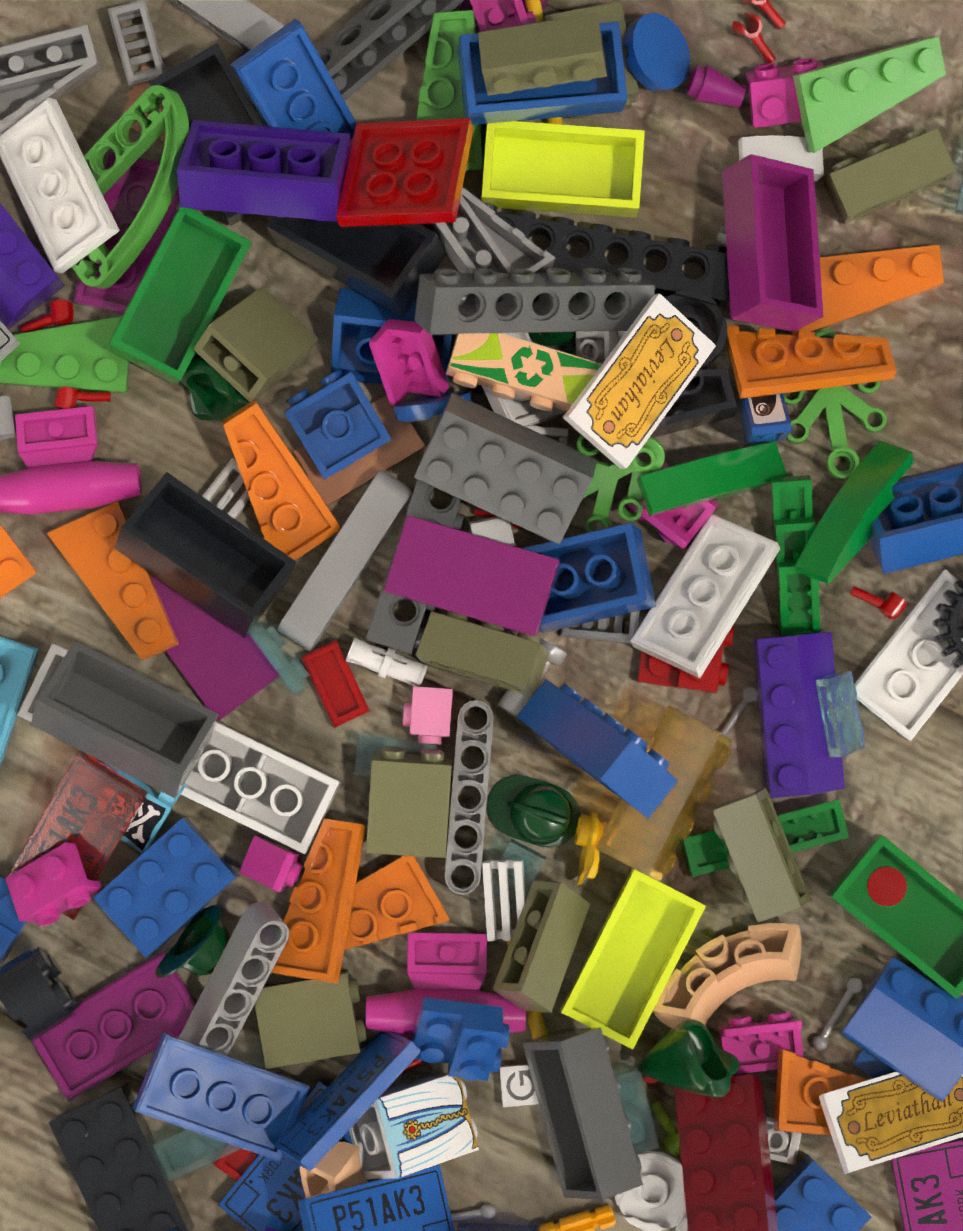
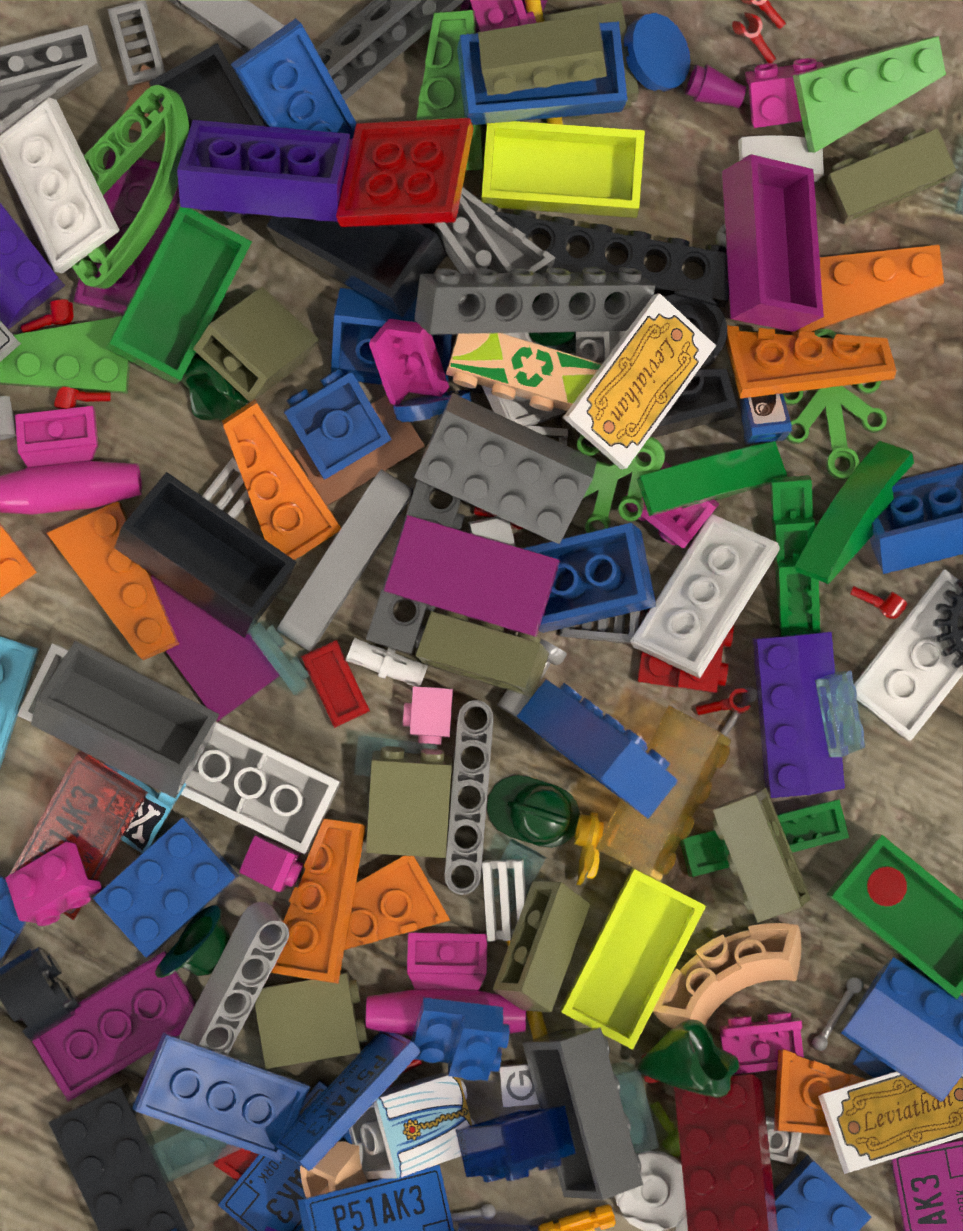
(516, 1143): none -> clear blue brick
(723, 704): none -> red hand

